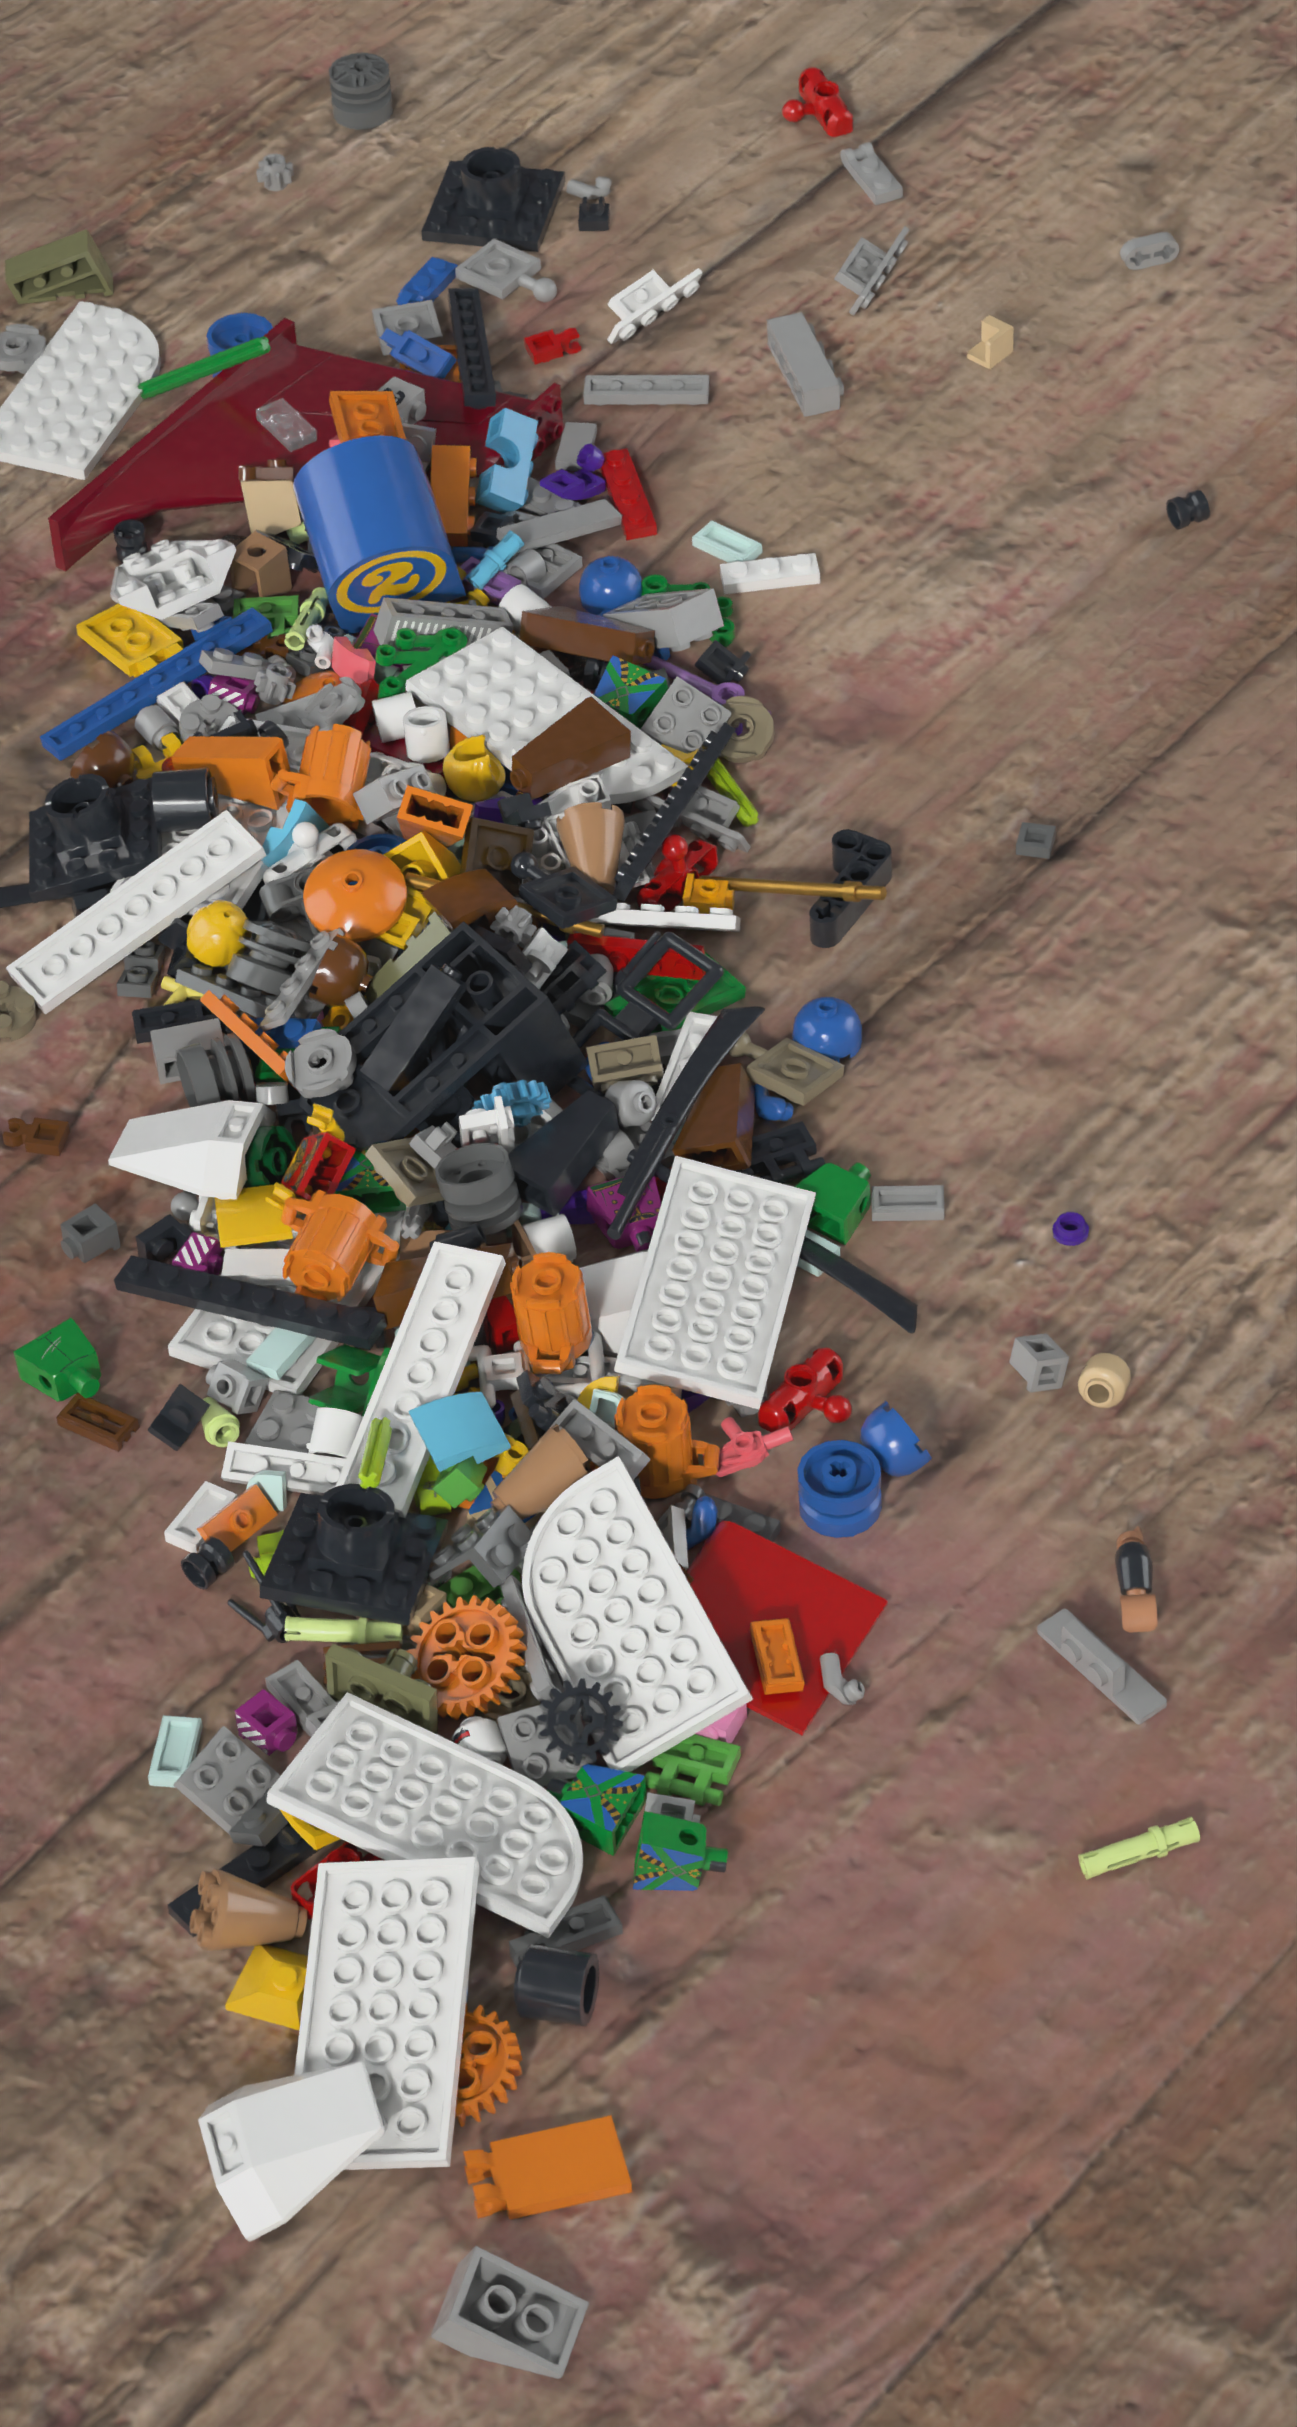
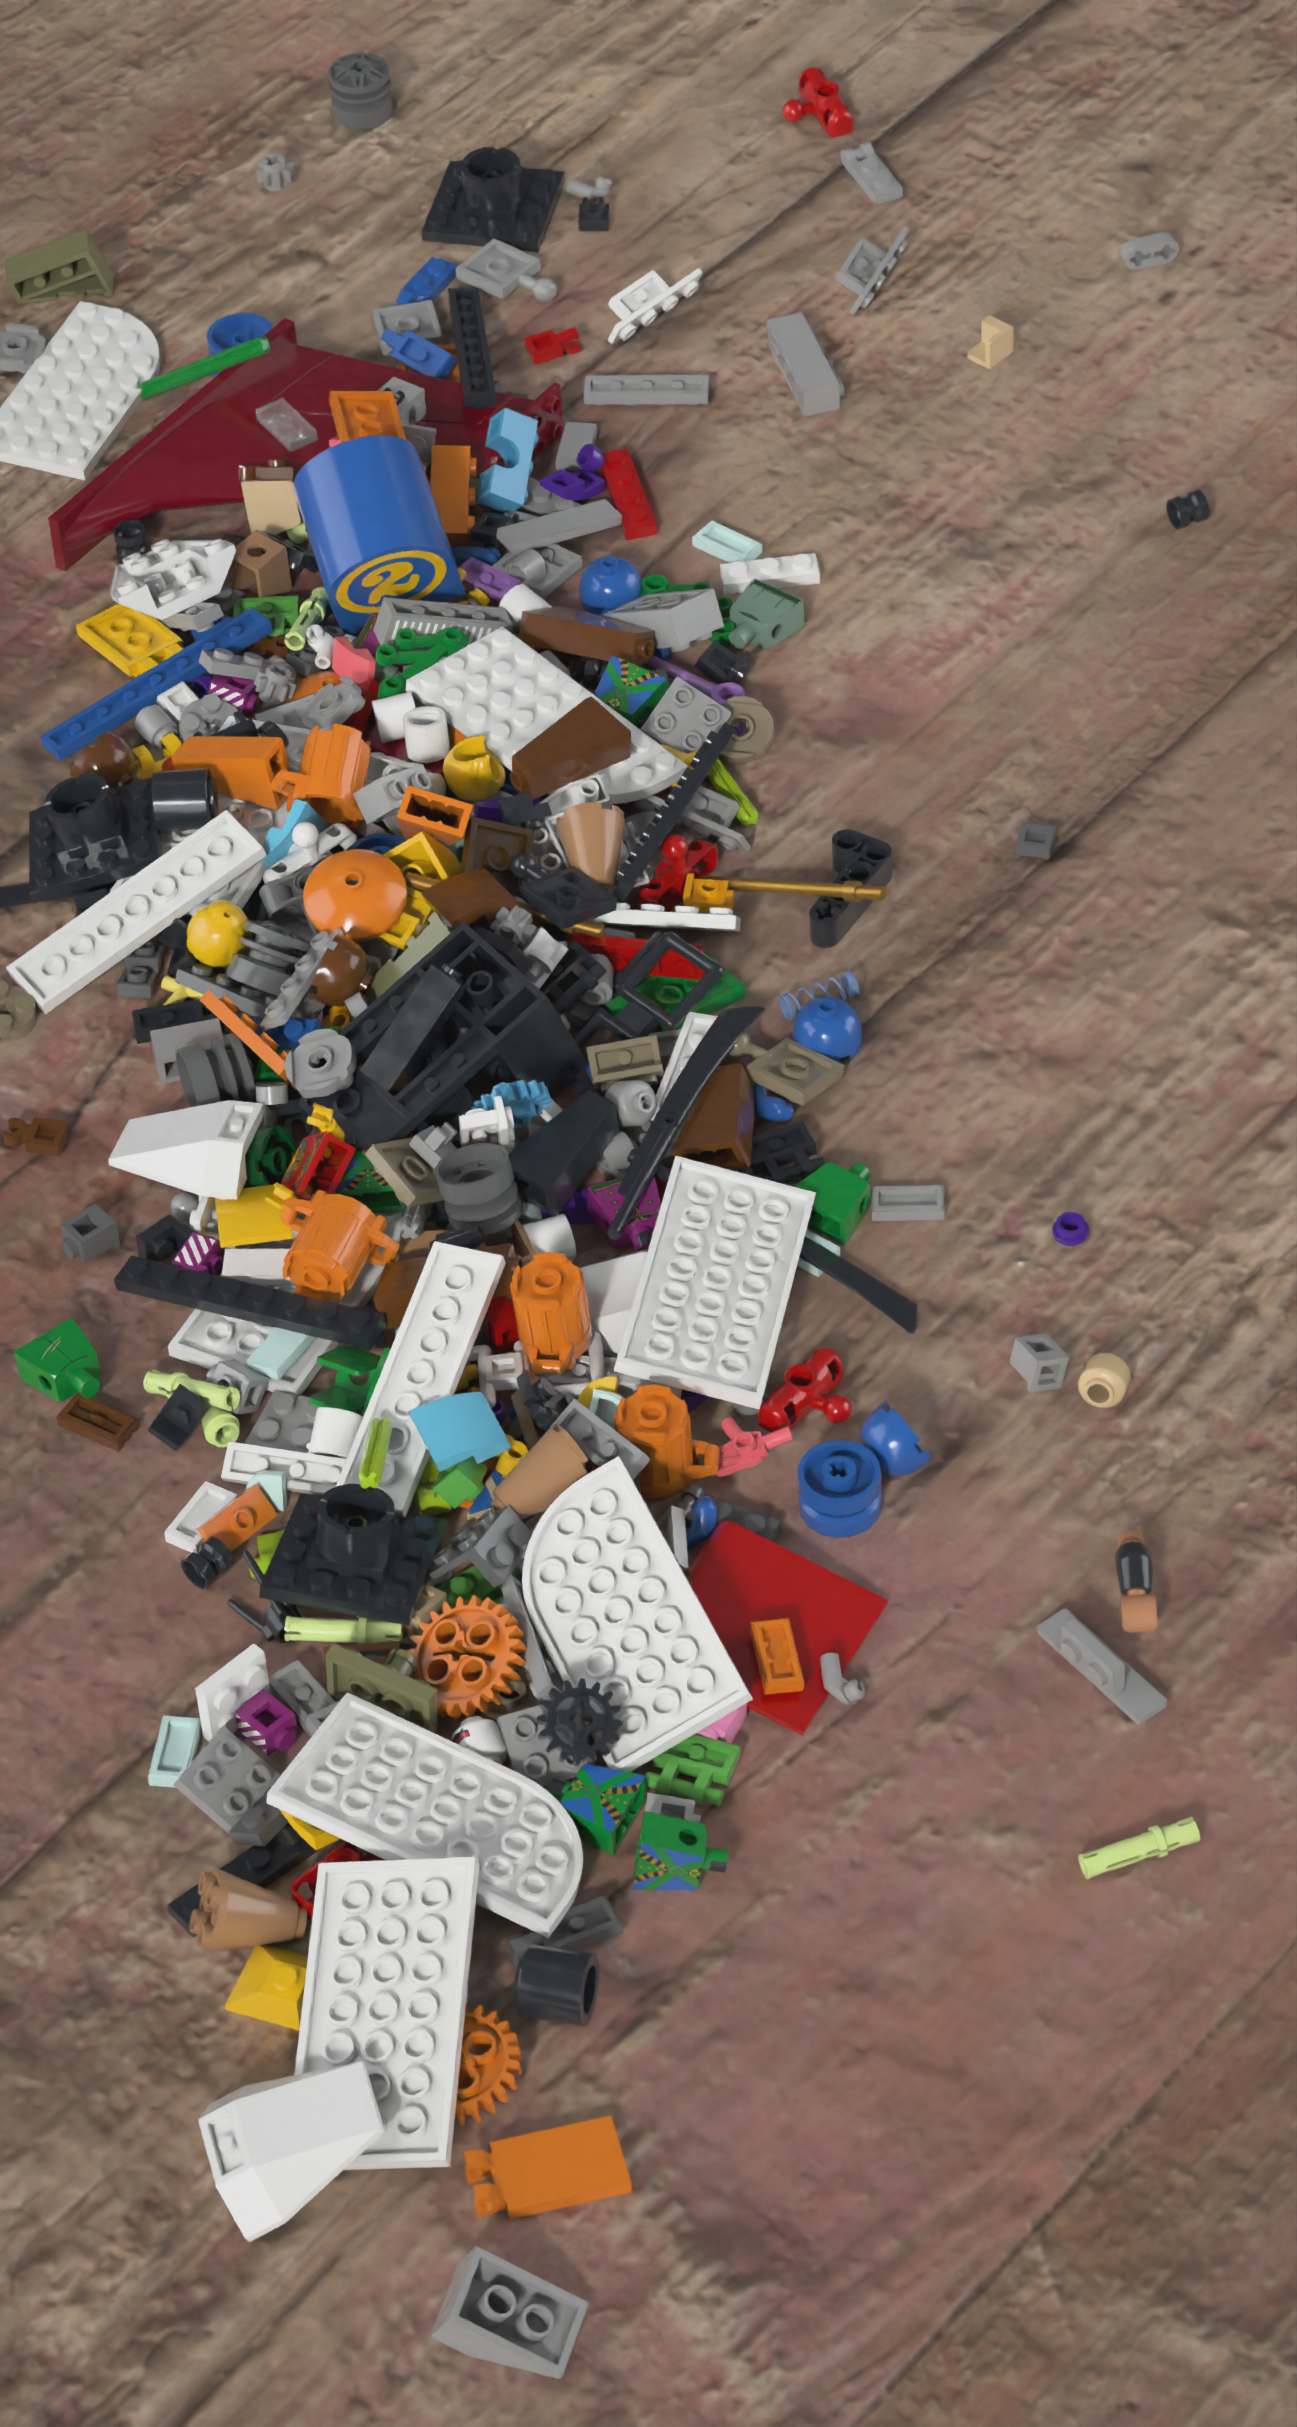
(214, 1394): none -> yellowish green pin
(230, 1689): none -> white plate
(495, 560): medium azure pin -> none
(765, 616): none -> sand green torso
(853, 992): none -> medium blue piece

